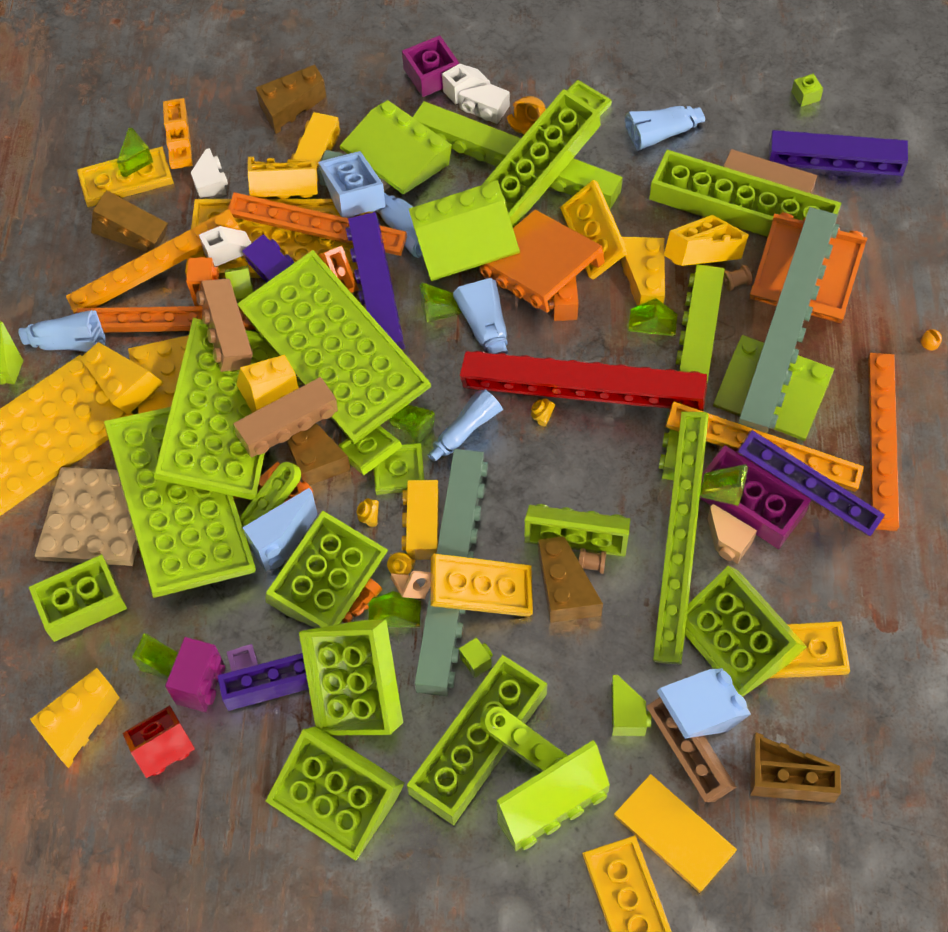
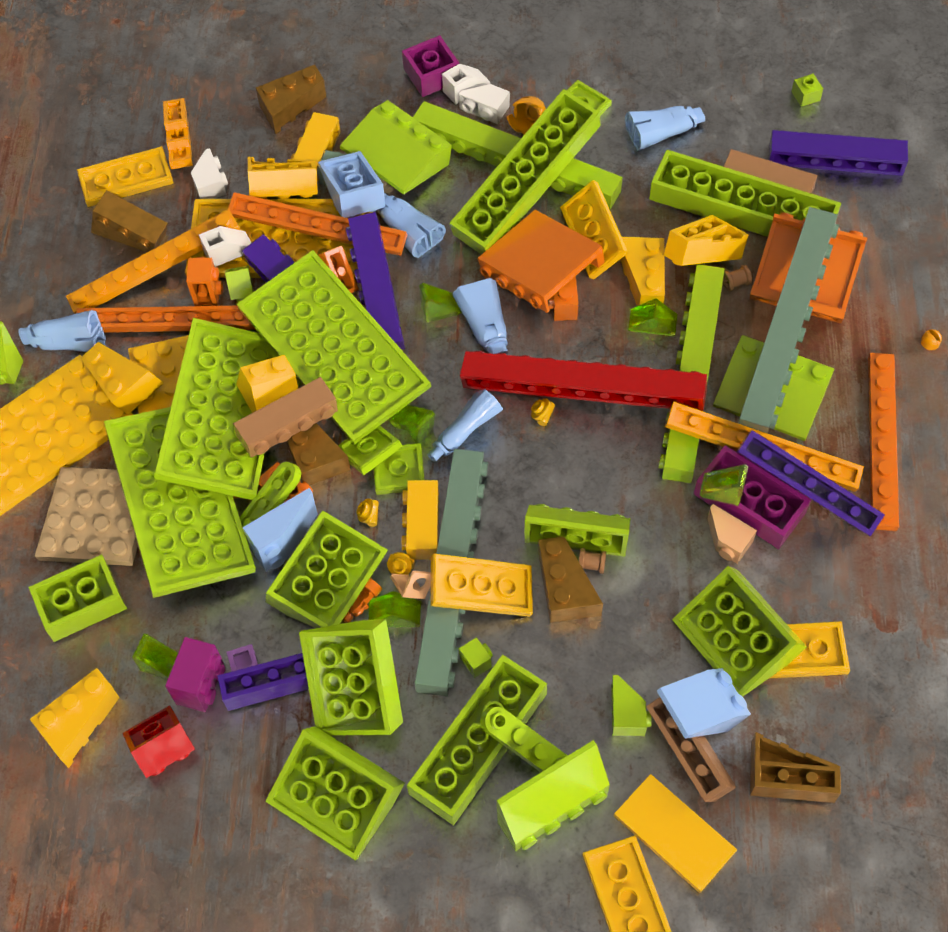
(133, 154): clear neon green slope -> none
(224, 324): medium nougat brick -> none
(464, 230): lime slope -> none
(681, 538): lime plate -> none

